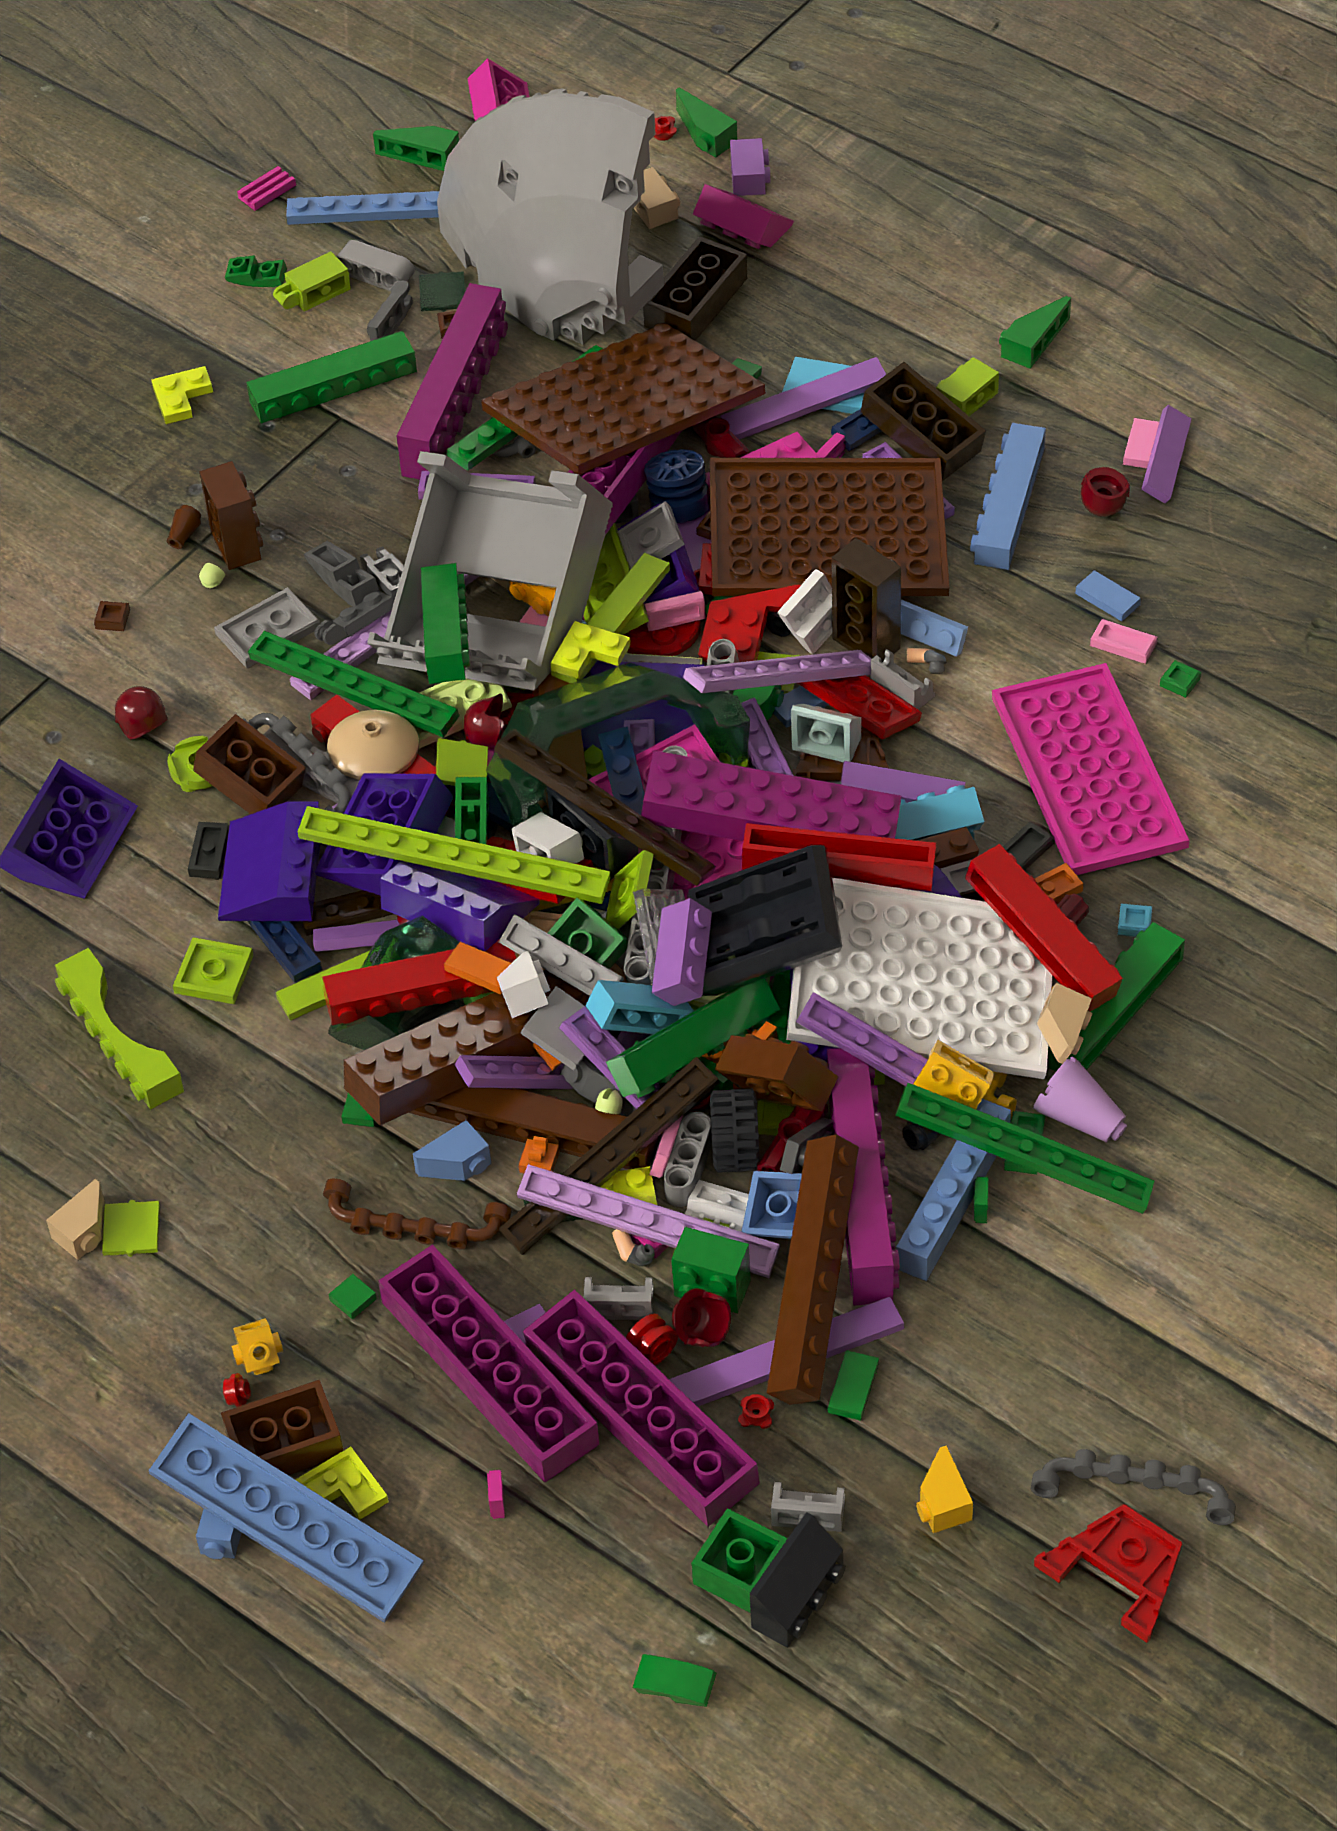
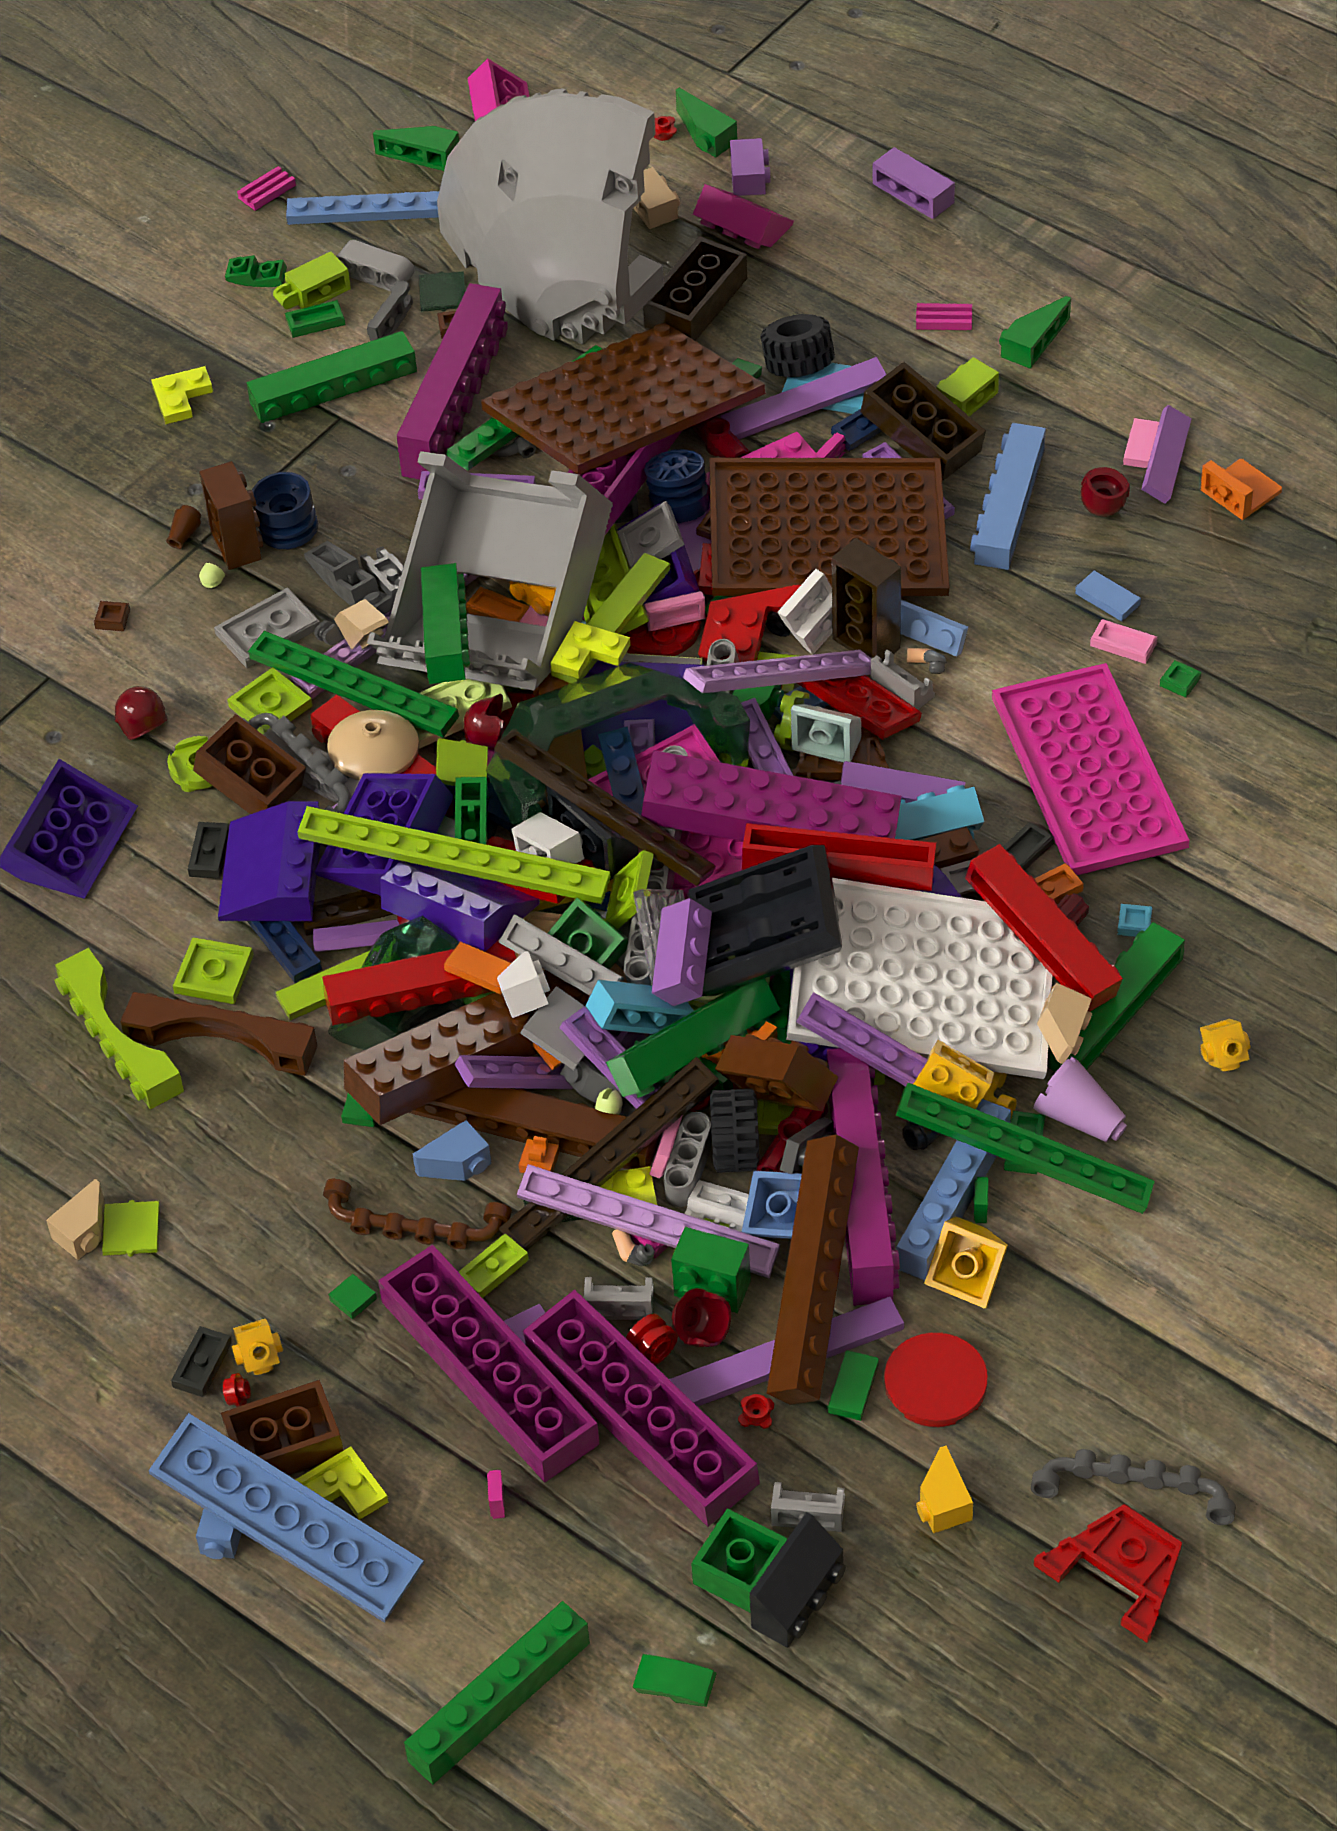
(160, 1019): none -> reddish brown arch
(201, 1361): none -> pearl dark grey plate
(272, 695): none -> lime plate
(285, 510): none -> dark blue wheel
(315, 318): none -> green tile
(358, 622): none -> tan slope
(494, 1265): none -> lime plate
(495, 605): none -> orange tile
(497, 1692): none -> green brick
(783, 732): none -> lime plate
(797, 345): none -> black tyre
(913, 183): none -> medium lavender brick
(935, 1379): none -> red tile
(943, 316): none -> dark pink tile
(966, 1261): none -> yellow slope
(1225, 1044): none -> yellow brick
(1238, 487): none -> orange bracket

